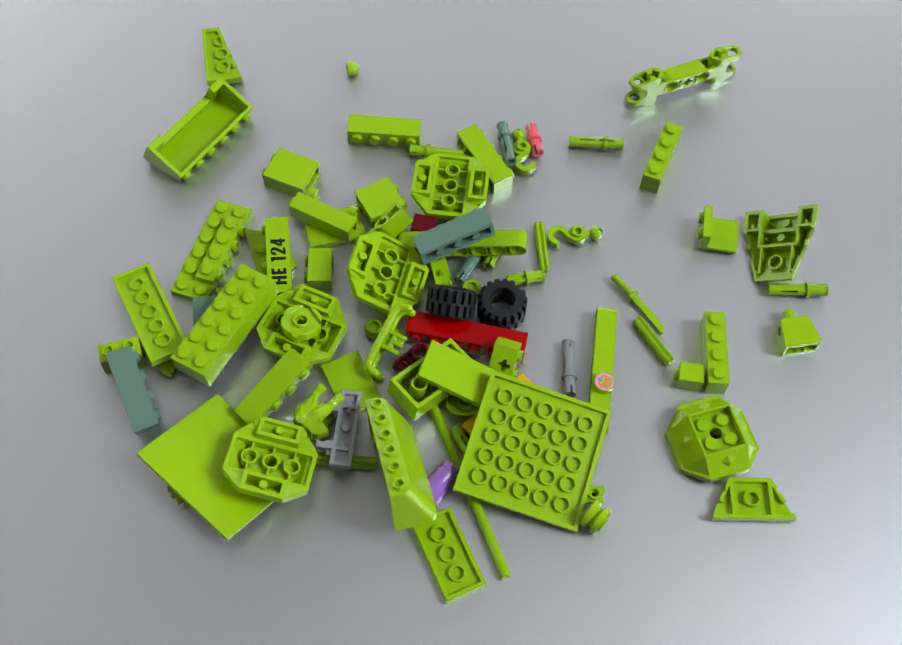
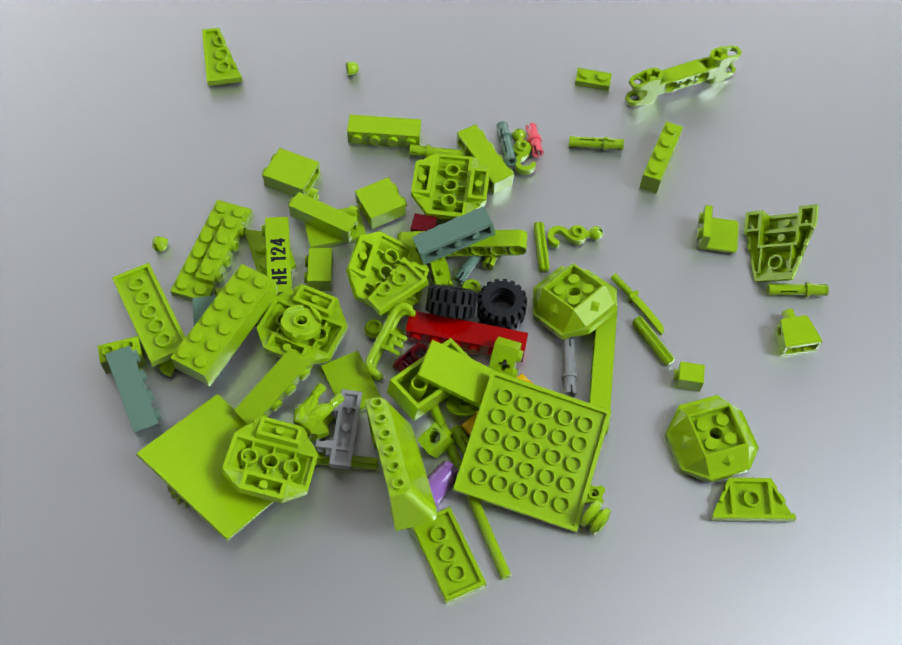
(159, 244): none -> lime hinge
(199, 131): lime windscreen -> none
(392, 221): lime piece -> none
(399, 286): none -> lime wing
(428, 438): none -> lime brick
(527, 277): lime axle -> none
(573, 302): none -> lime piece
(593, 79): none -> lime plate
(604, 383): tile -> none
(714, 352): lime brick -> none

